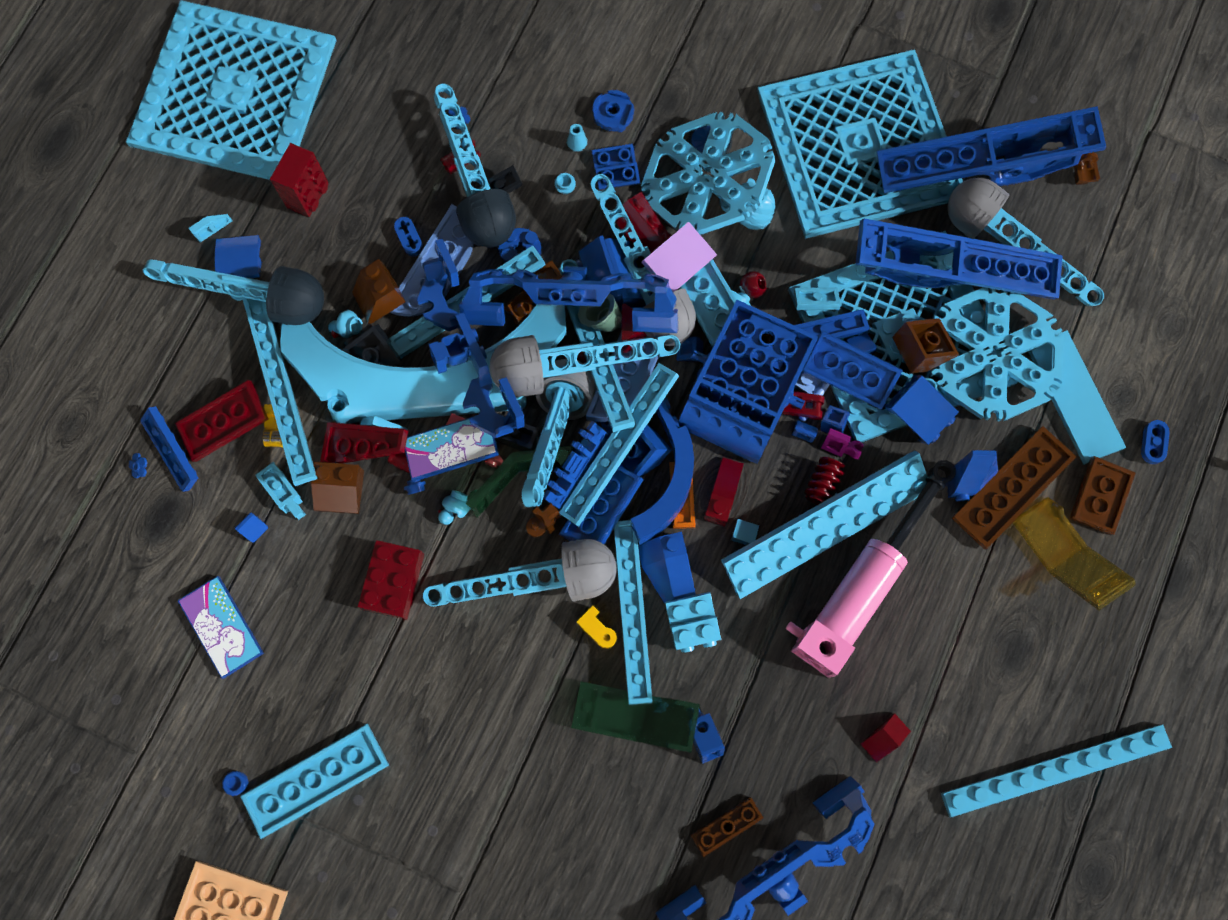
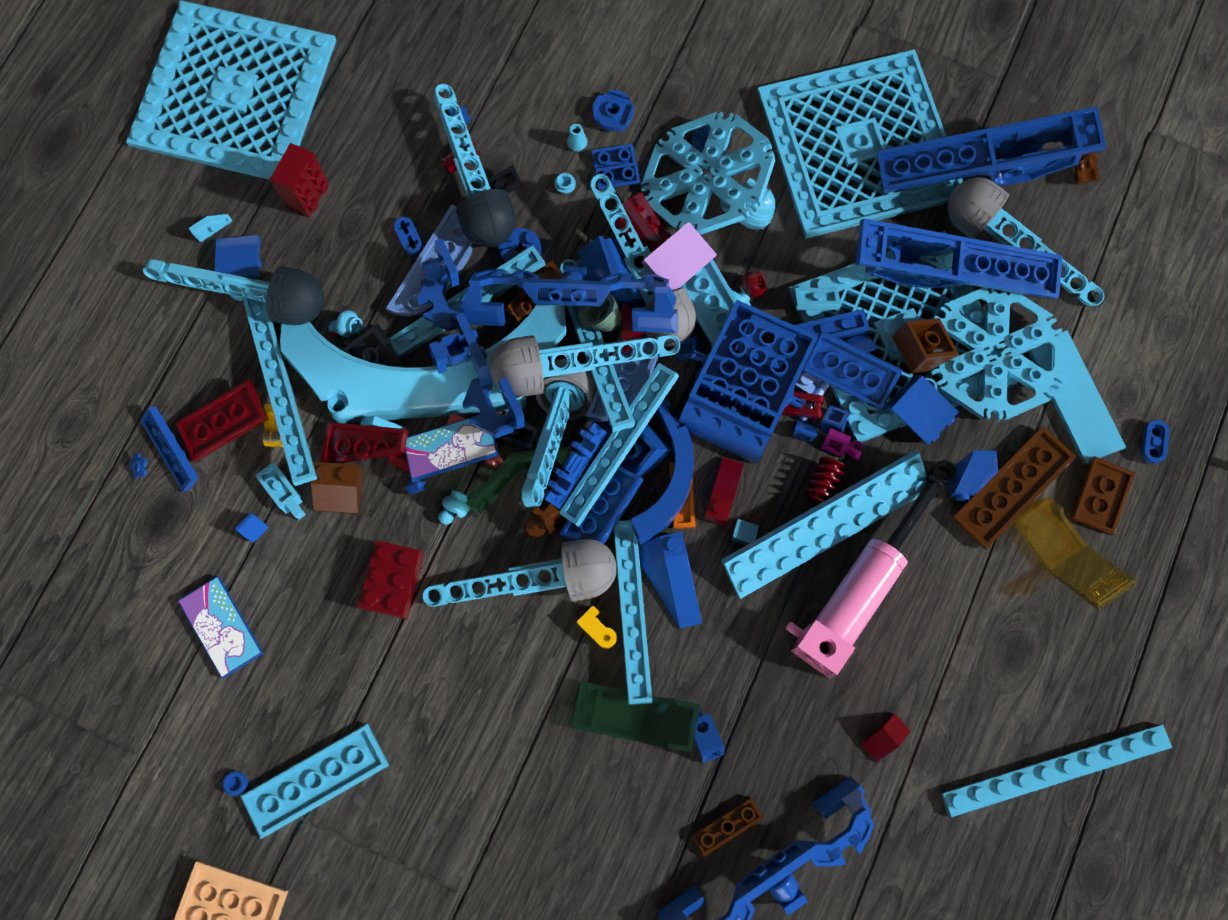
(376, 292): reddish brown slope -> none
(693, 622): medium azure plate -> none

